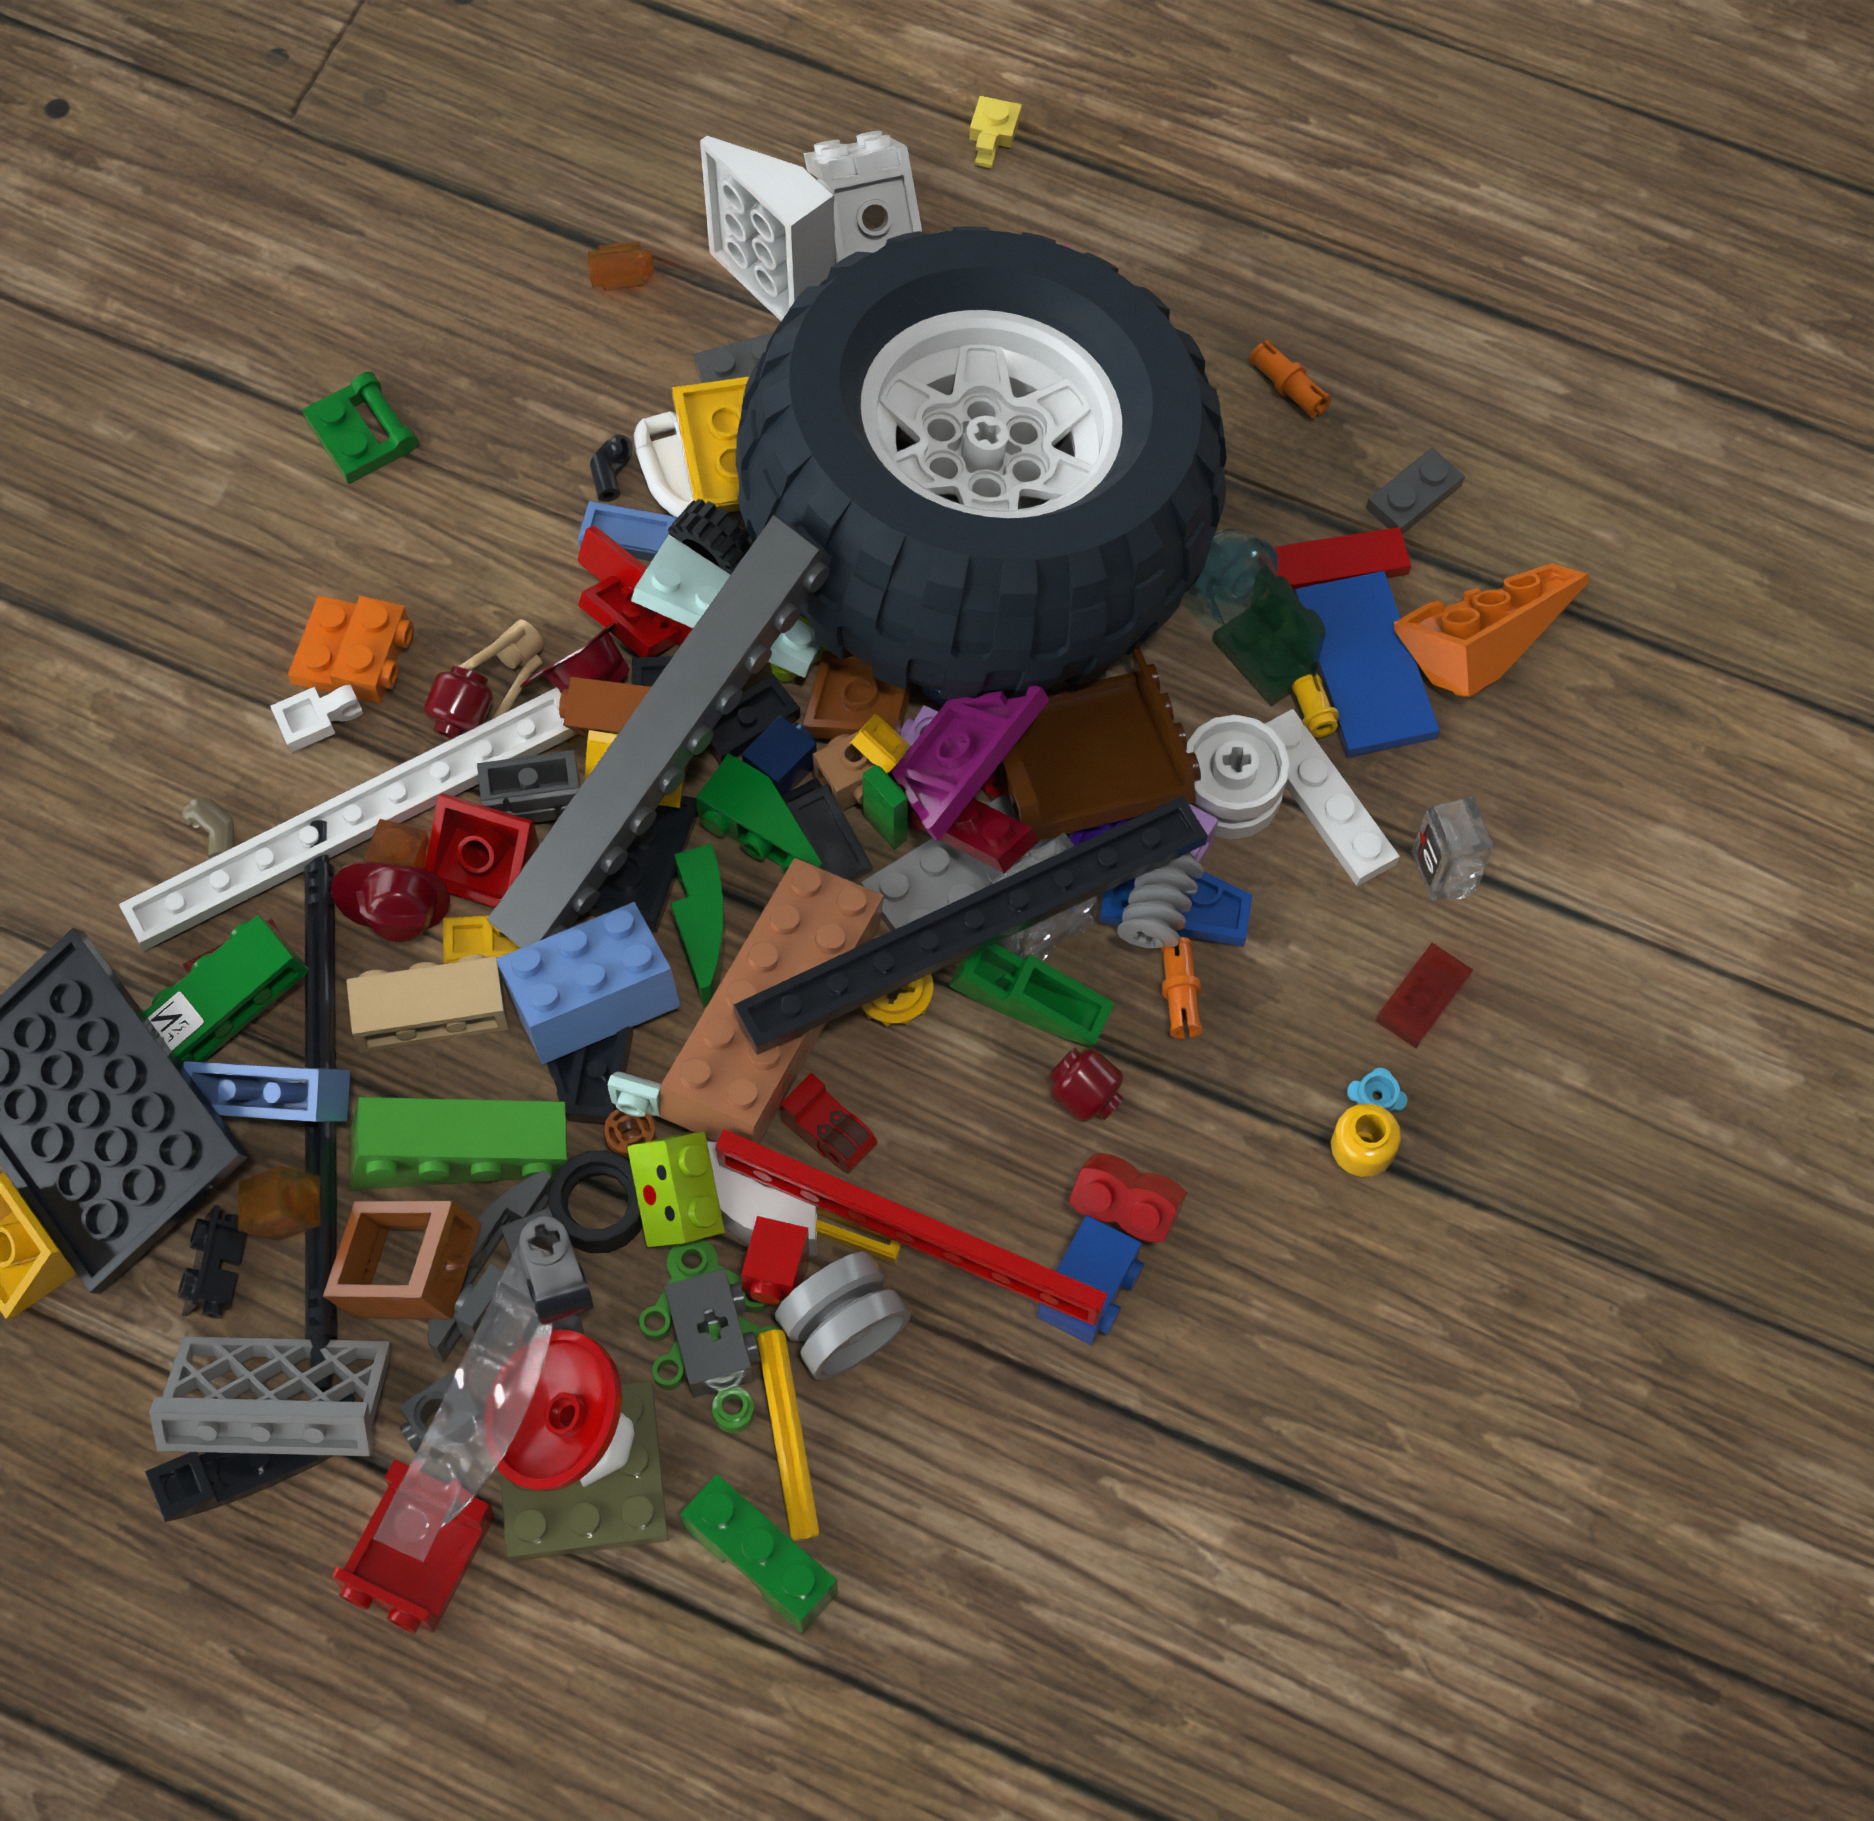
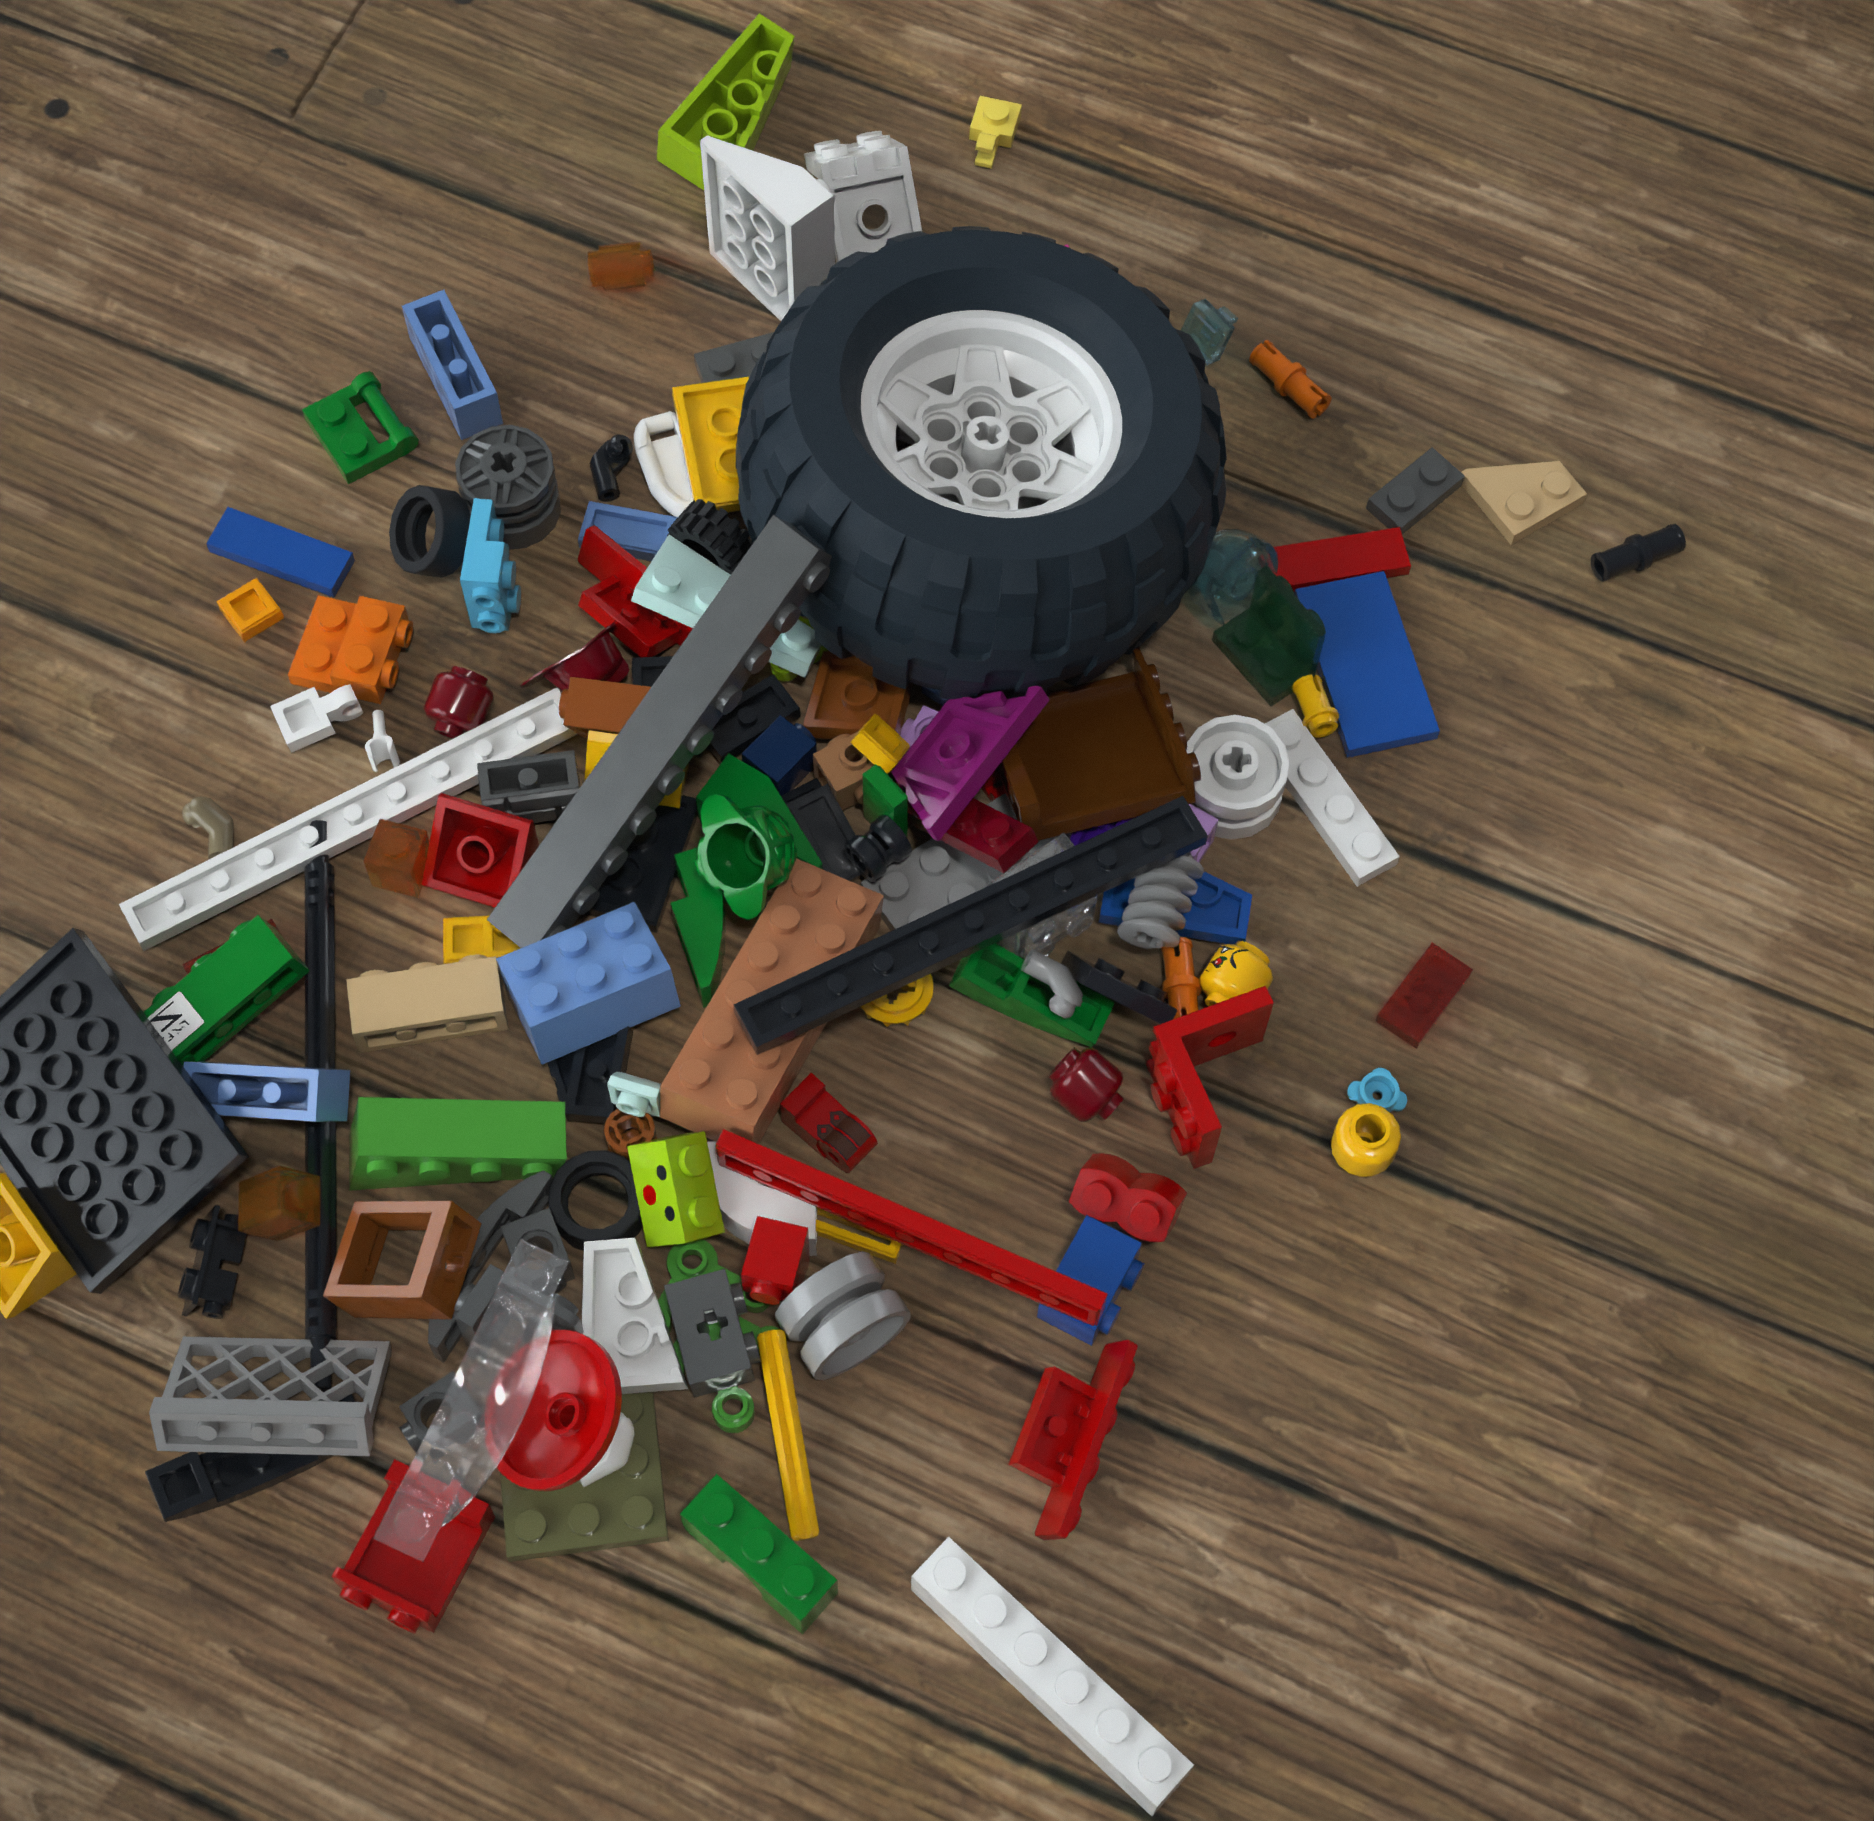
(250, 609): none -> light orange tile
(280, 552): none -> blue tile
(381, 745): none -> white hand
(391, 898): dark red piece -> none
(409, 530): none -> black tyre
(452, 364): none -> medium blue brick
(487, 573): none -> medium azure plate
(514, 647): tan plant -> none
(518, 475): none -> dark grey wheel
(553, 1281): piece -> none
(626, 1317): none -> white wing
(729, 100): none -> lime wedge
(744, 852): none -> green piece
(878, 848): none -> black wheel
(1050, 1676): none -> white brick
(1059, 979): none -> light grey arm
(1066, 1434): none -> red bracket
(1108, 981): none -> black wing
(1191, 1042): none -> red bracket
(1210, 328): none -> clear light blue tile
(1234, 971): none -> yellow head
(1452, 849): clear brick -> none
(1488, 631): orange wedge -> none
(1523, 495): none -> tan wing
(1638, 552): none -> black pin

